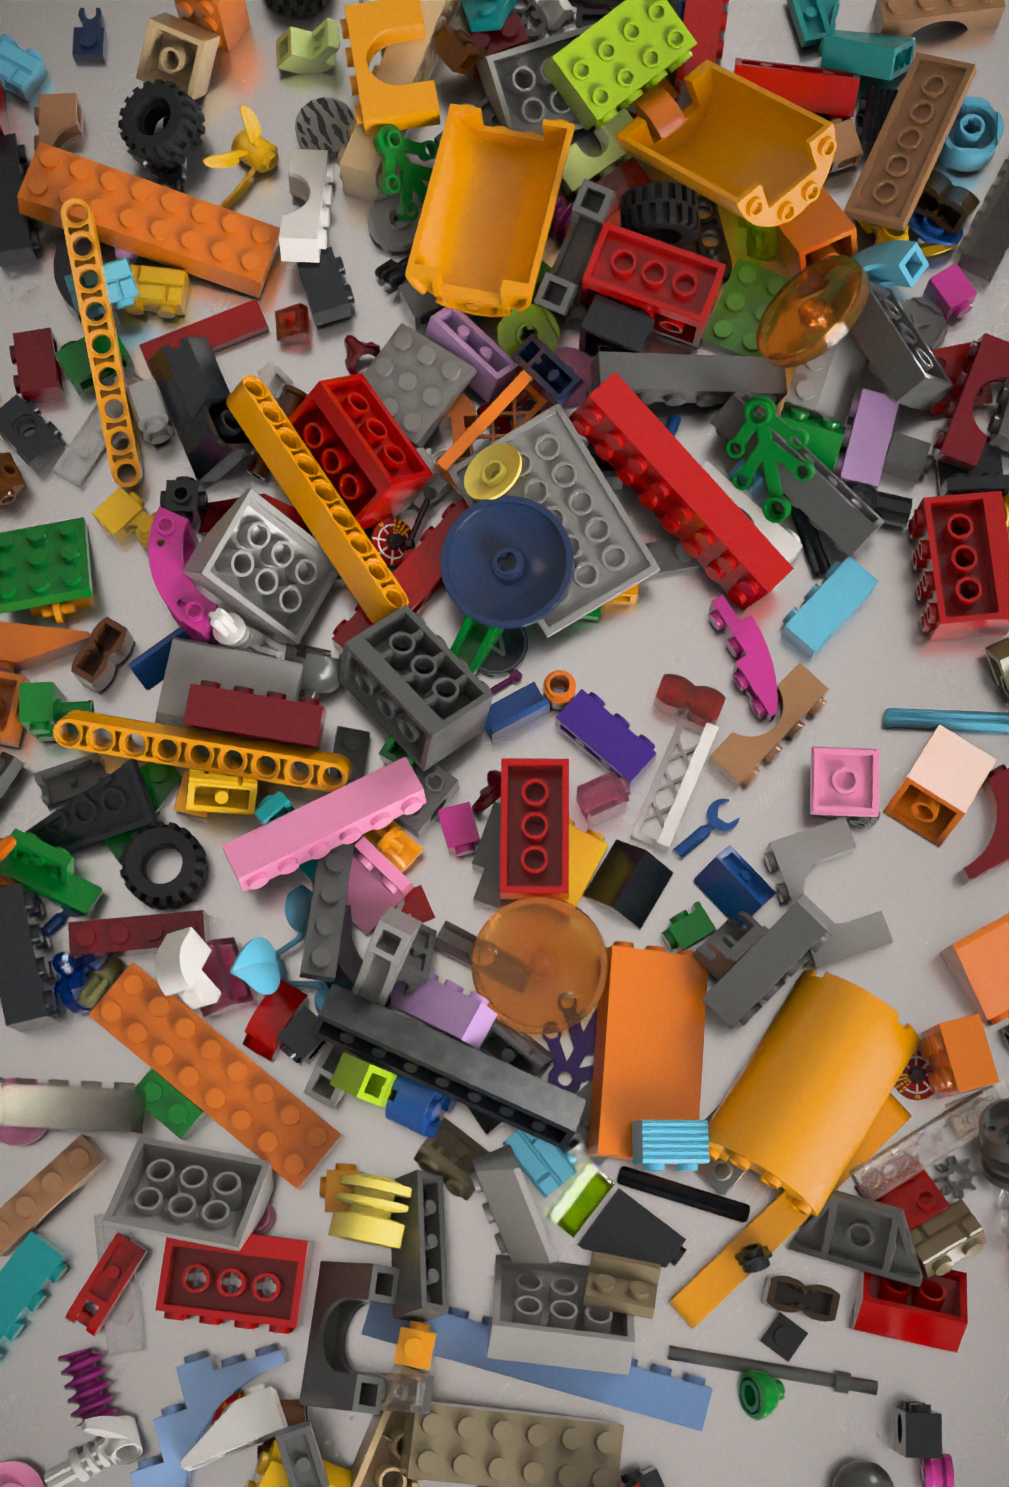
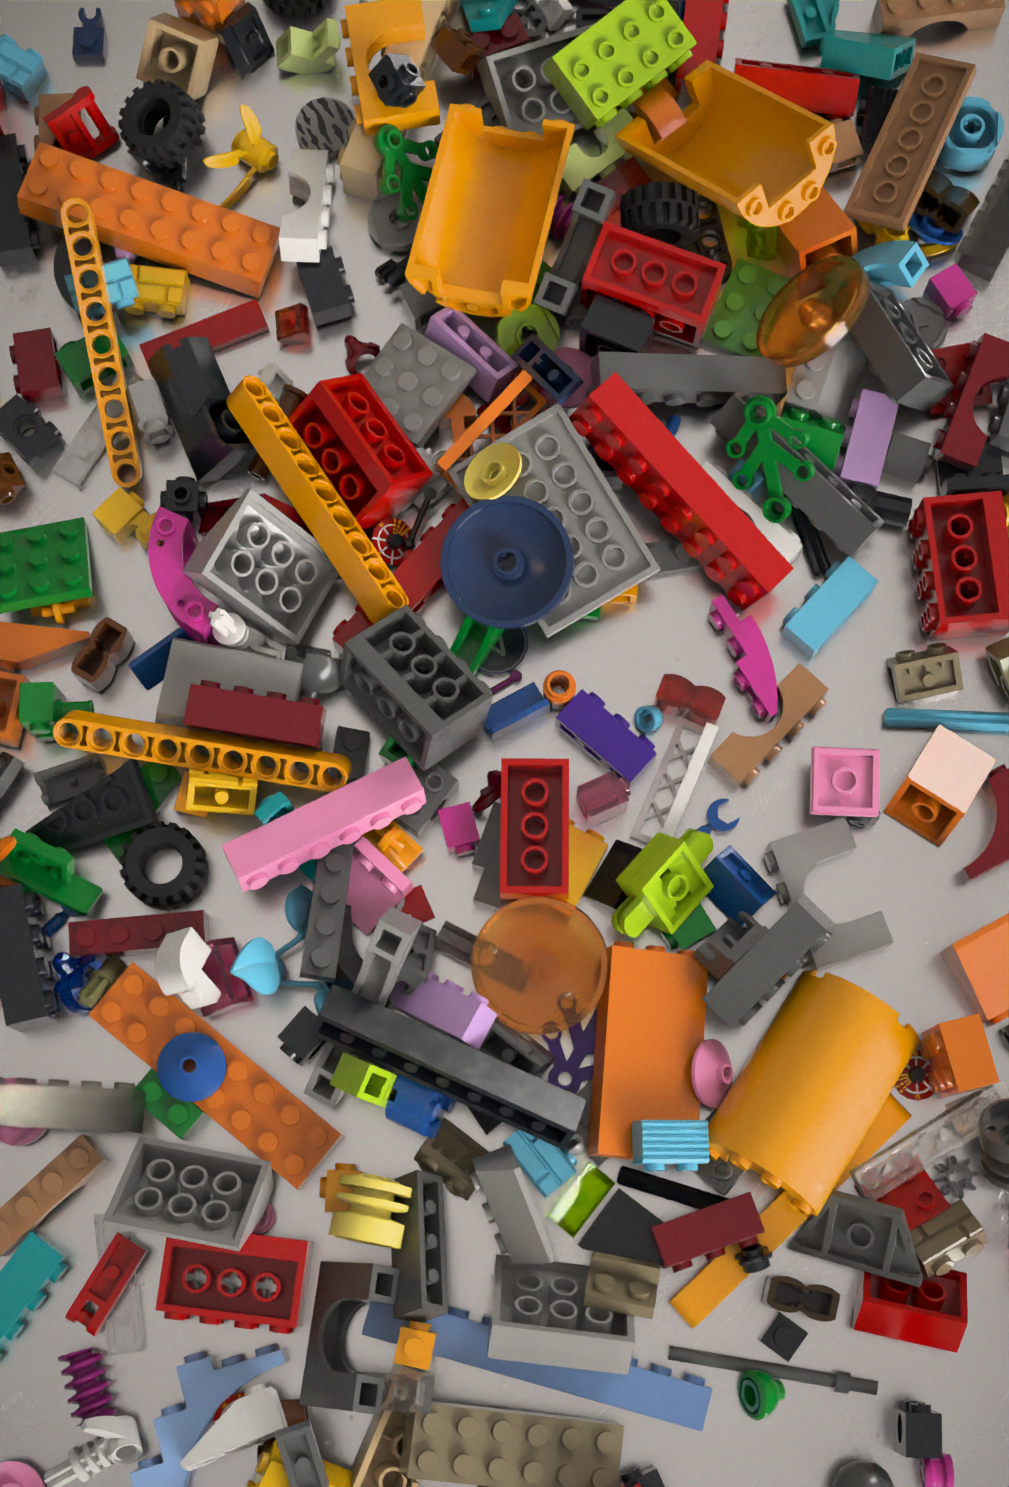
(71, 130): none -> red plate
(209, 1068): none -> blue dish
(245, 39): none -> black plate
(271, 1018): red brick -> none
(397, 80): none -> black brick
(644, 712): none -> medium azure hinge
(663, 883): none -> lime brick
(707, 1232): none -> dark red brick
(711, 1073): none -> bright pink dish
(925, 672): none -> dark tan bracket

